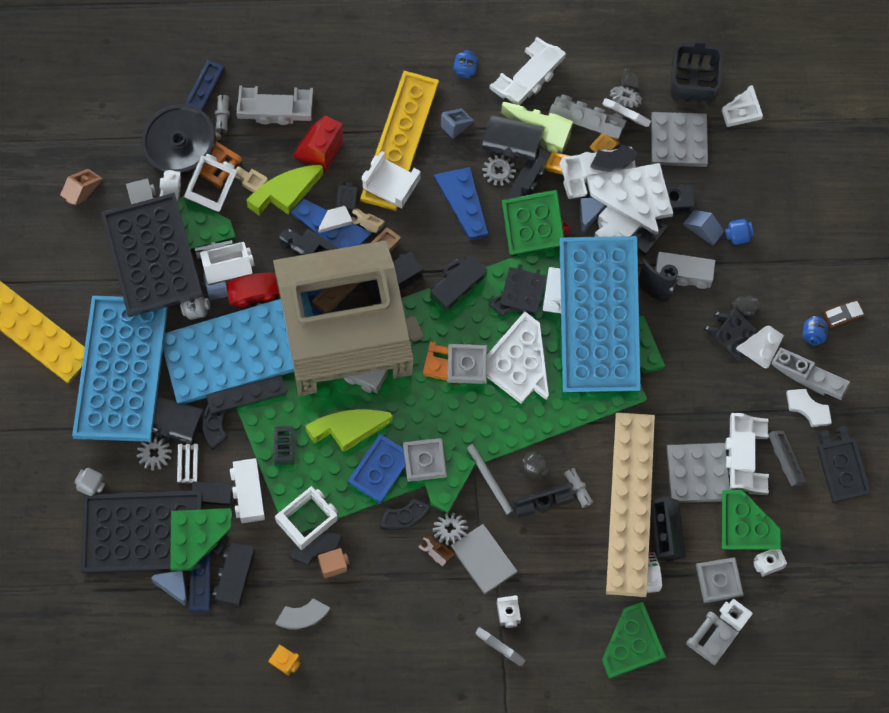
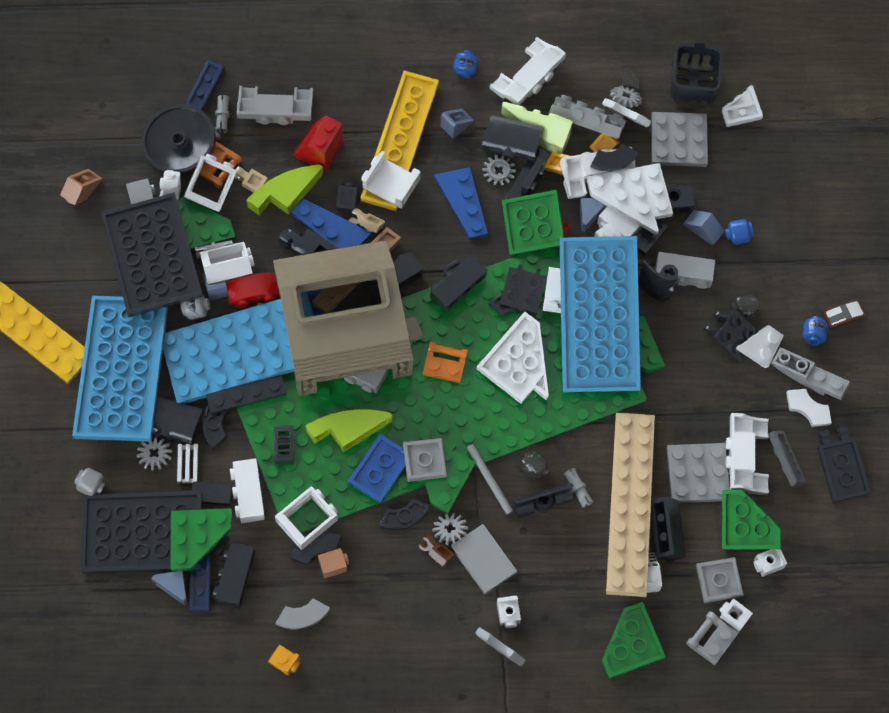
(335, 219): white tile -> none
(467, 363): light grey tile -> none

